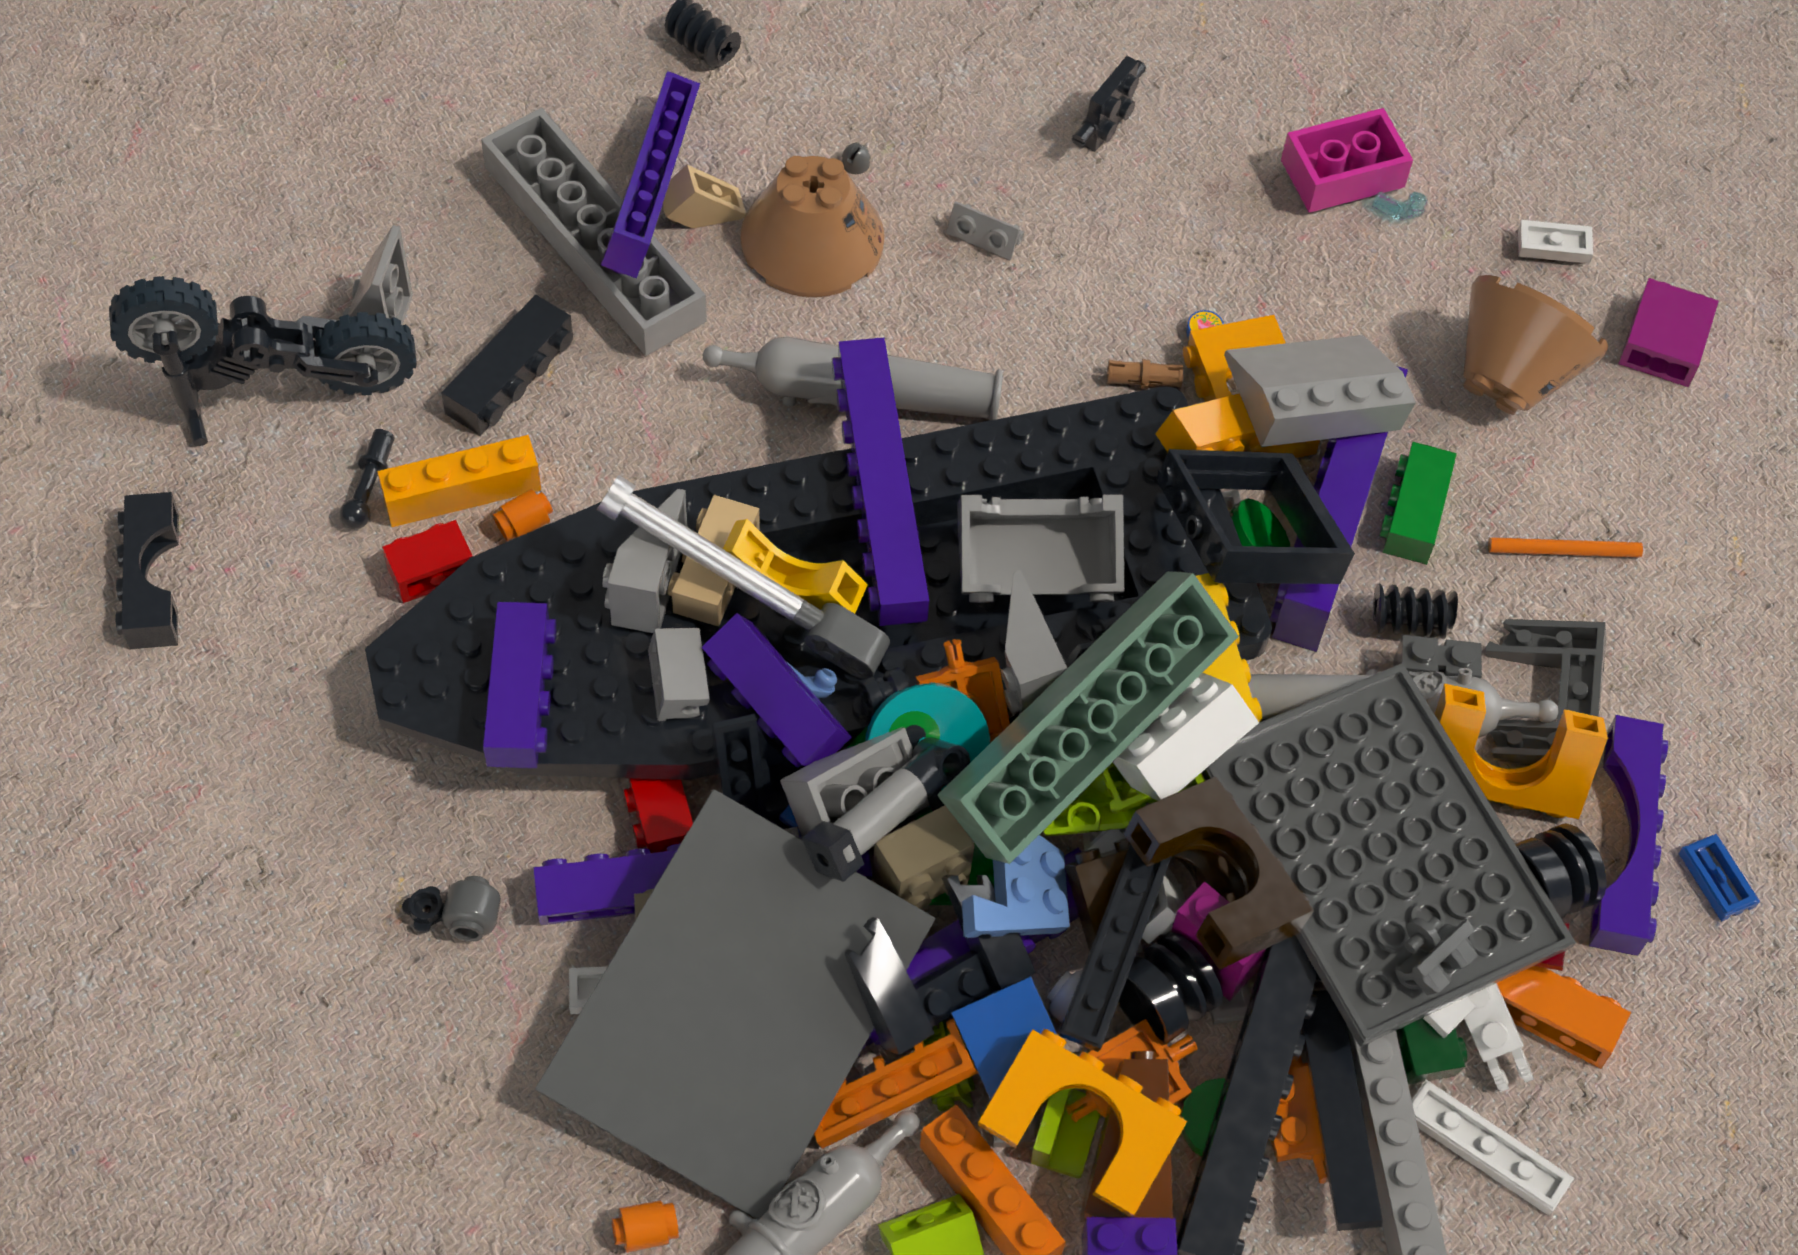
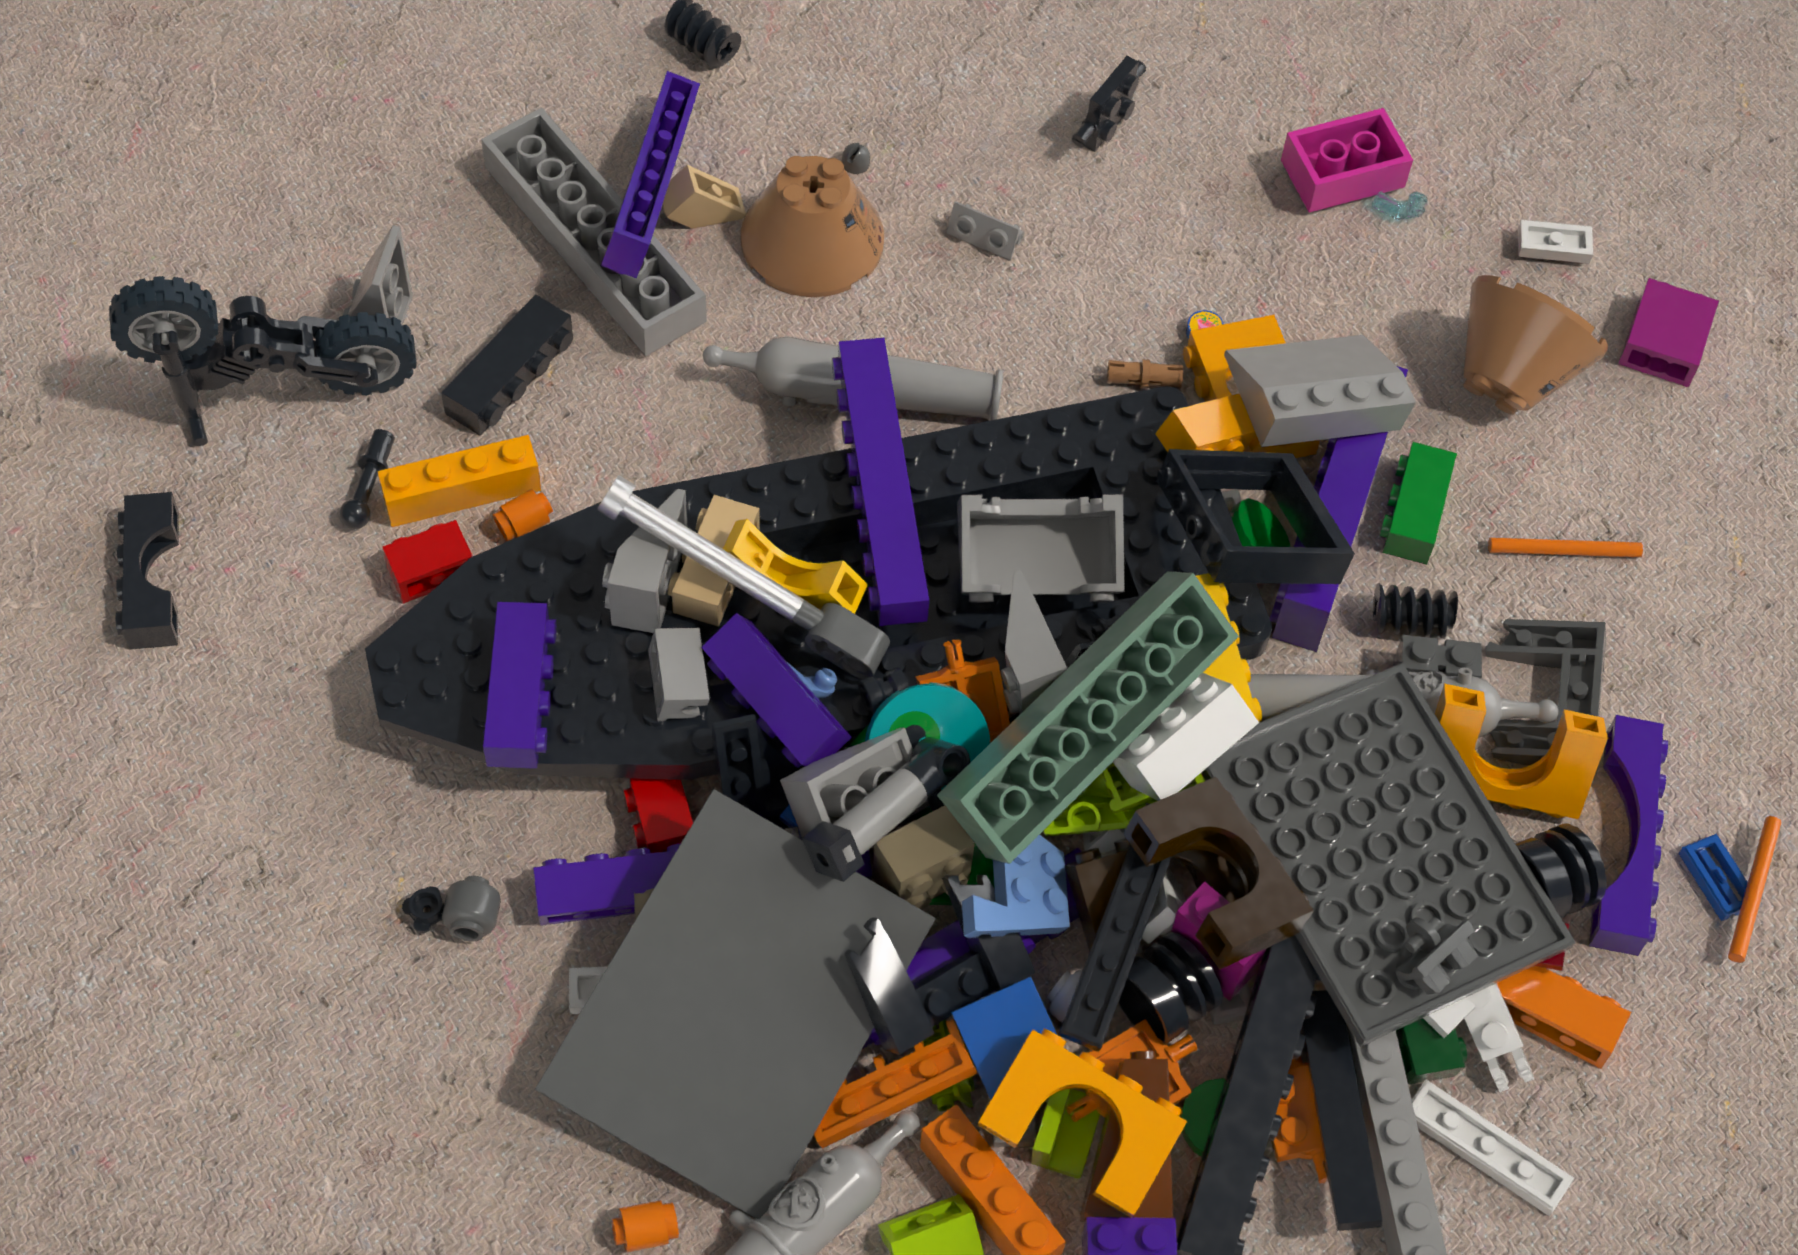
(1754, 889): none -> orange bar

